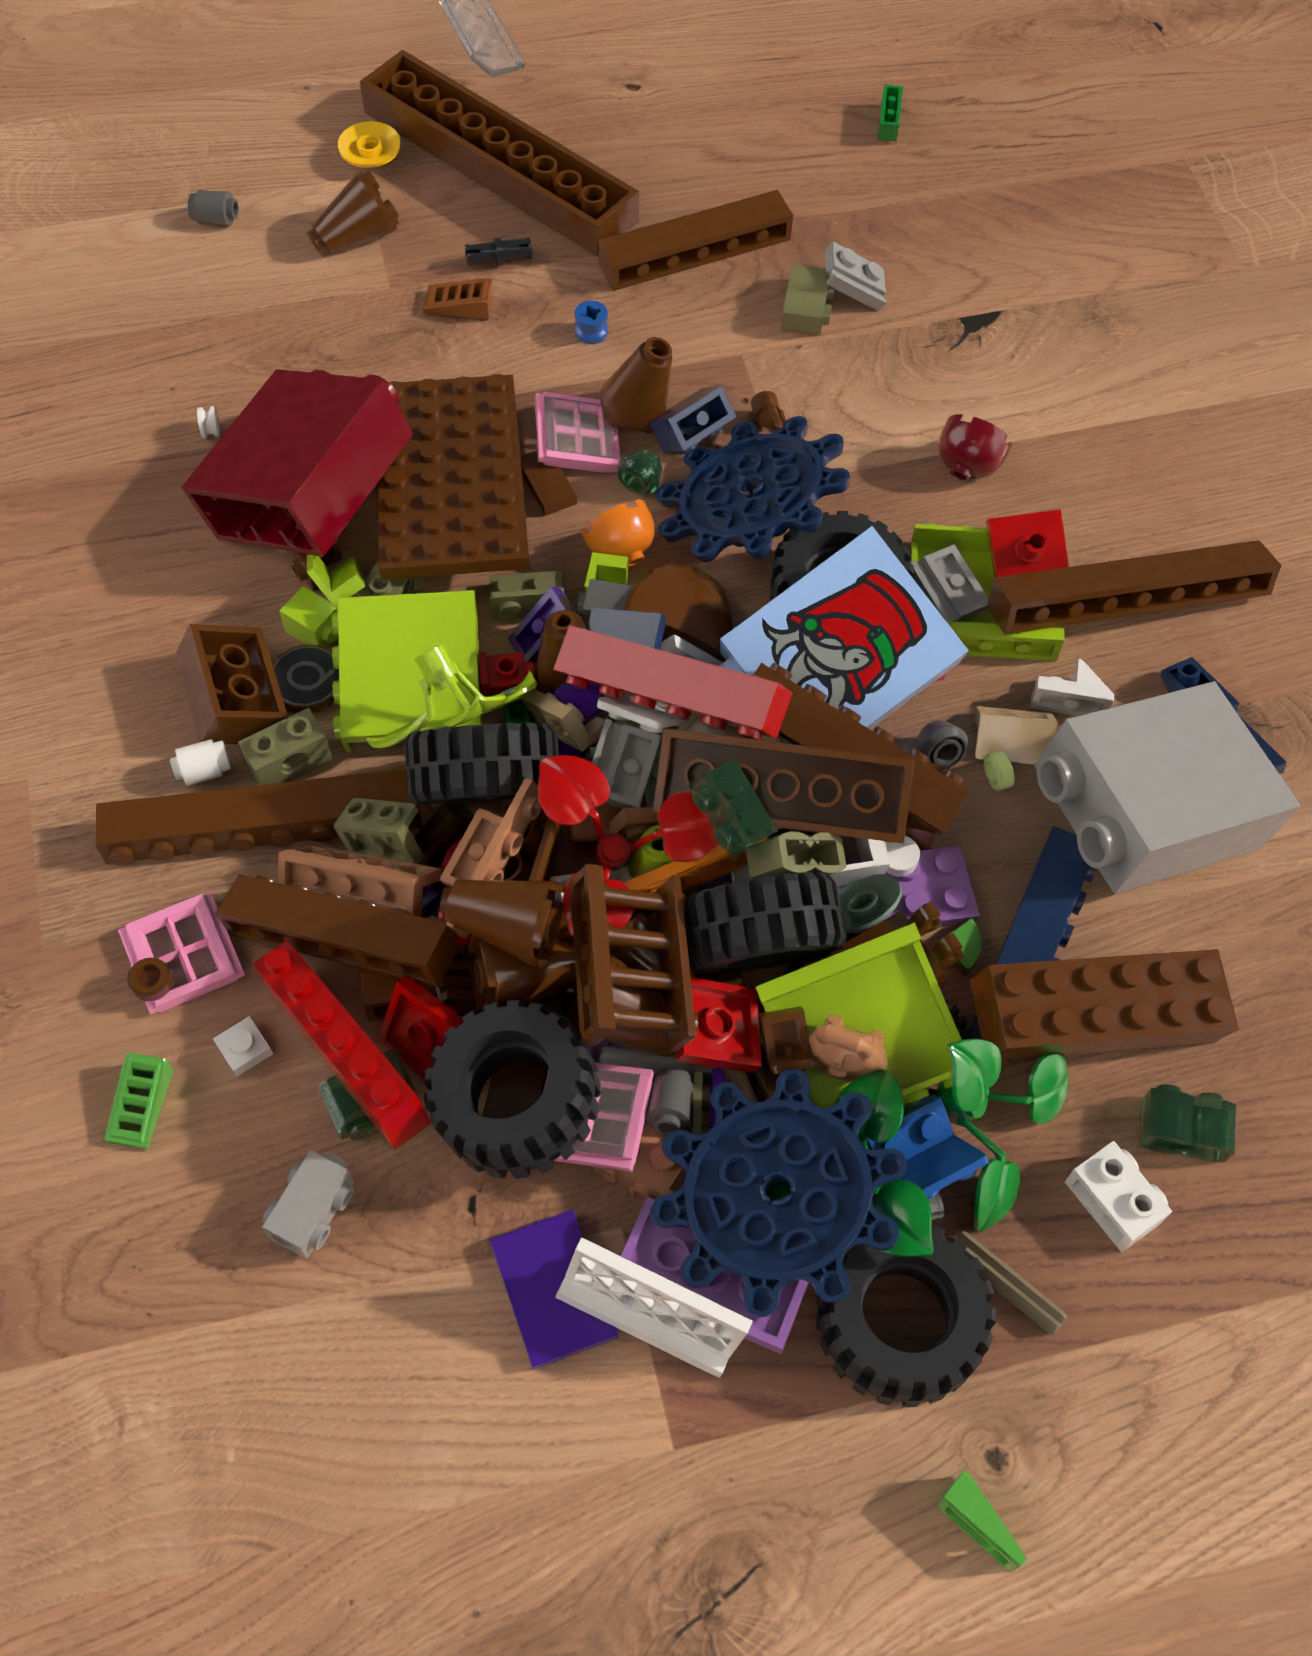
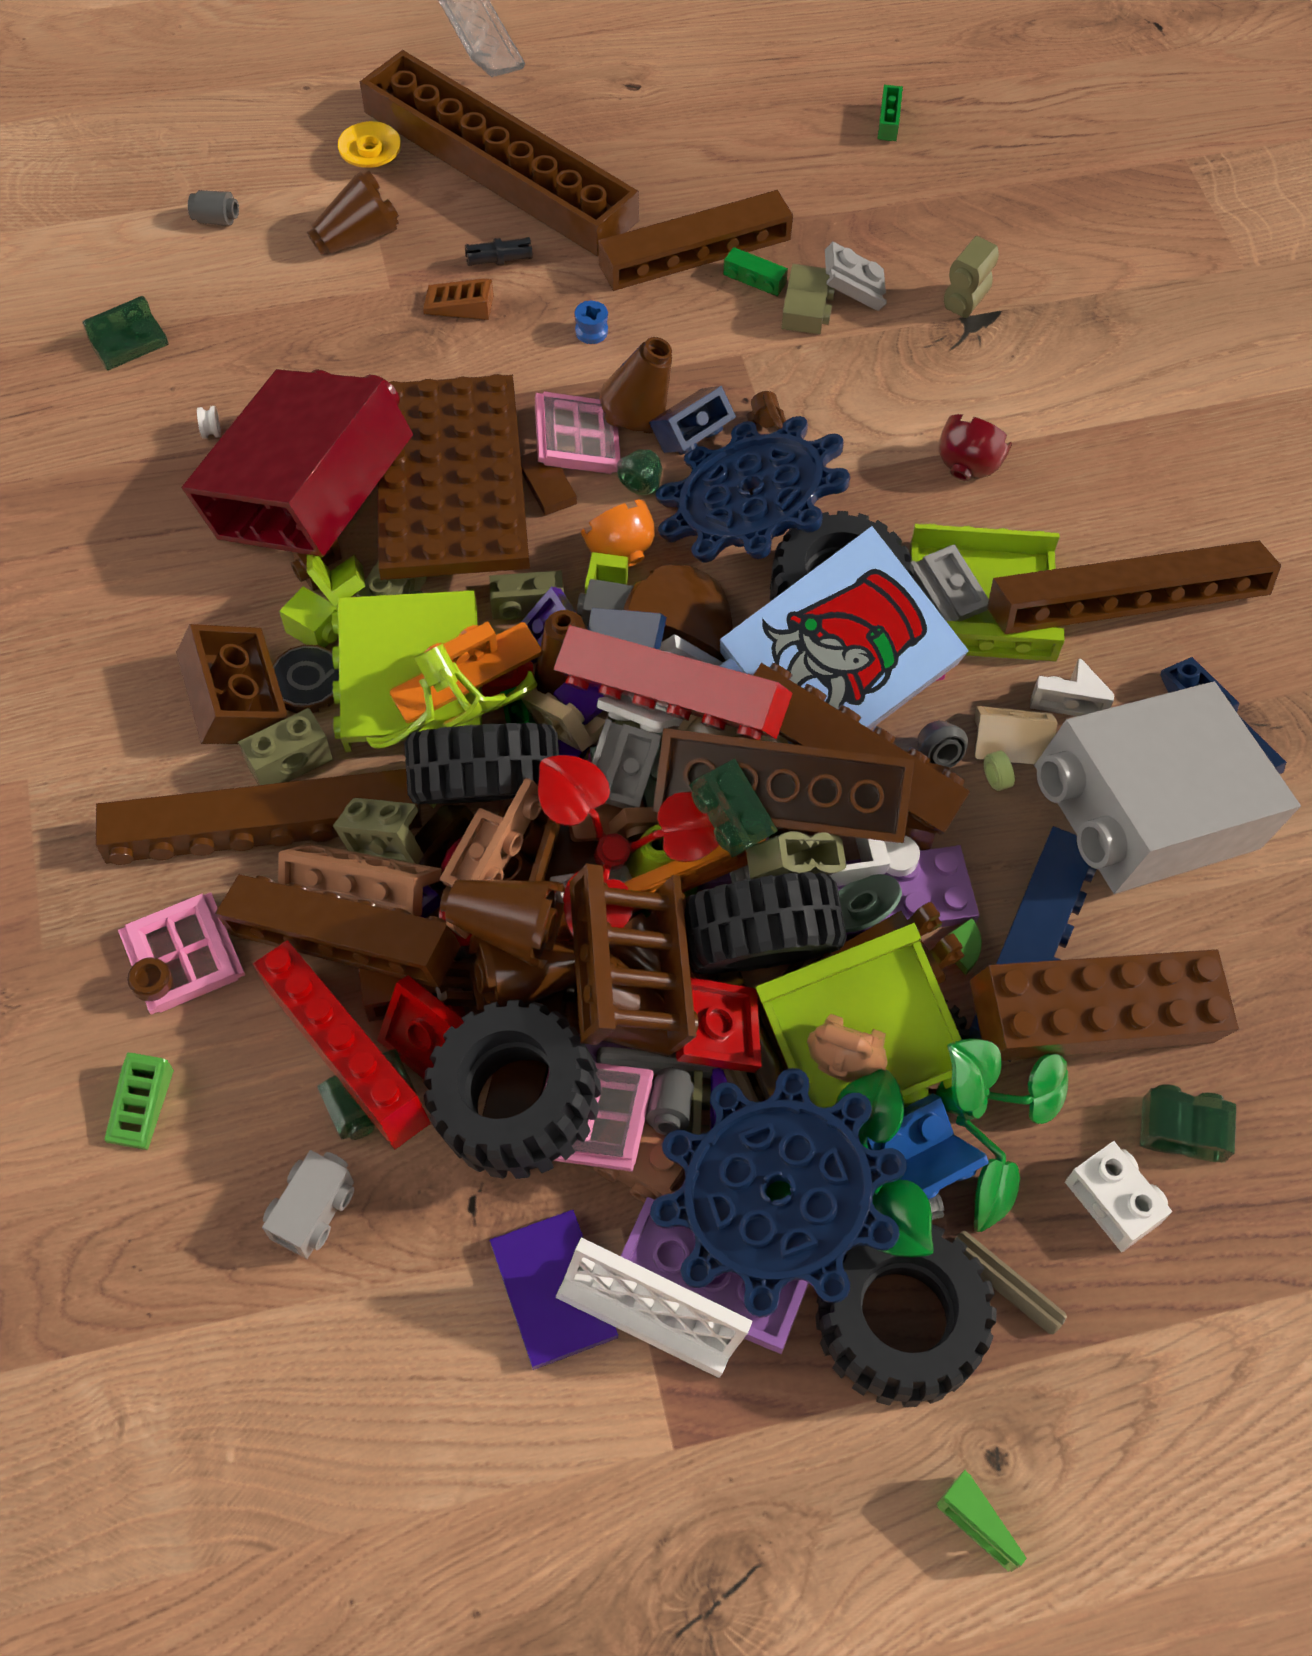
(124, 333): none -> clear green bracket
(200, 762): white brick -> none
(243, 1046): white plate -> none
(480, 658): none -> orange bracket
(755, 271): none -> green piece
(786, 1040): reddish brown bracket -> none
(971, 276): none -> olive brick
(1027, 543): red tile -> none

